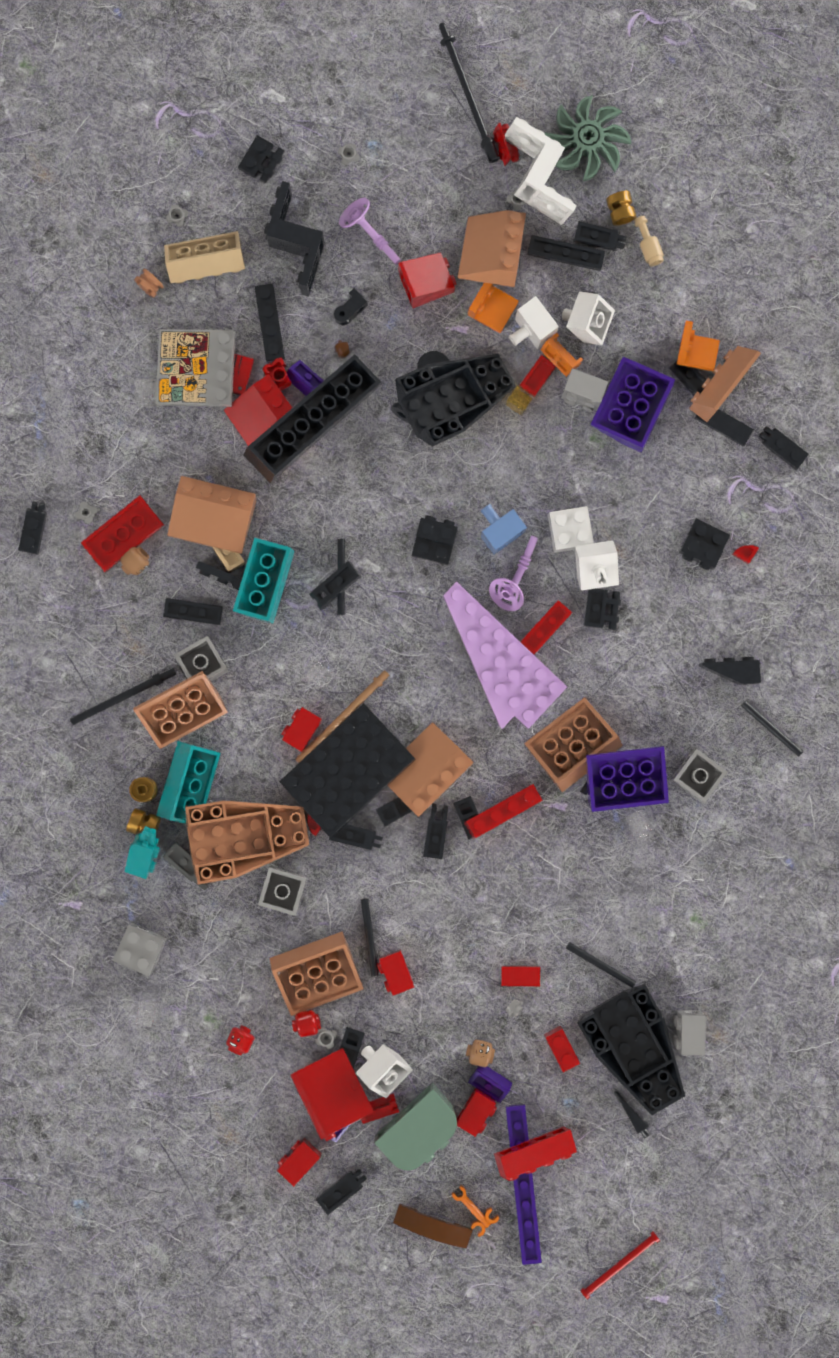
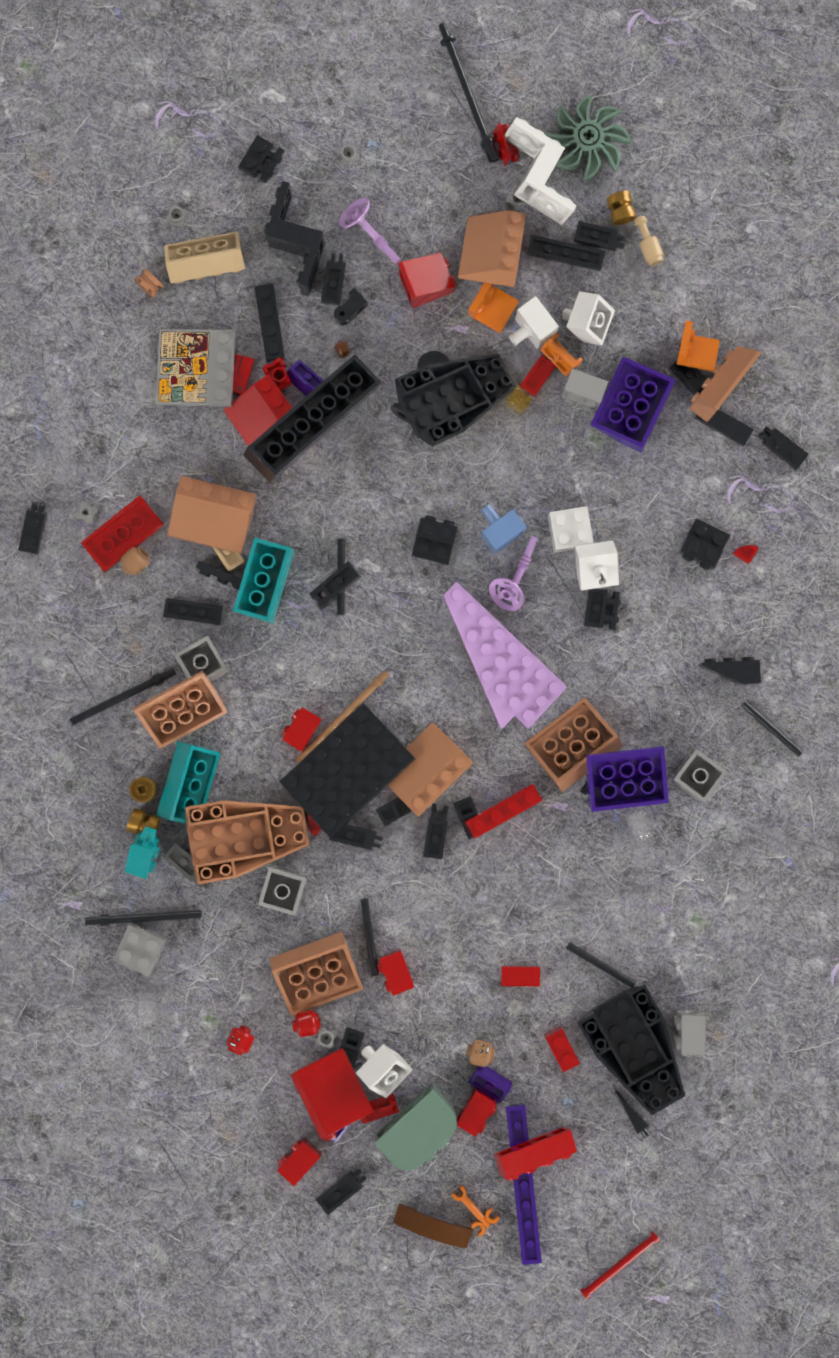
(106, 920): none -> black bar
(333, 281): none -> black hinge
(546, 627): red plate -> none

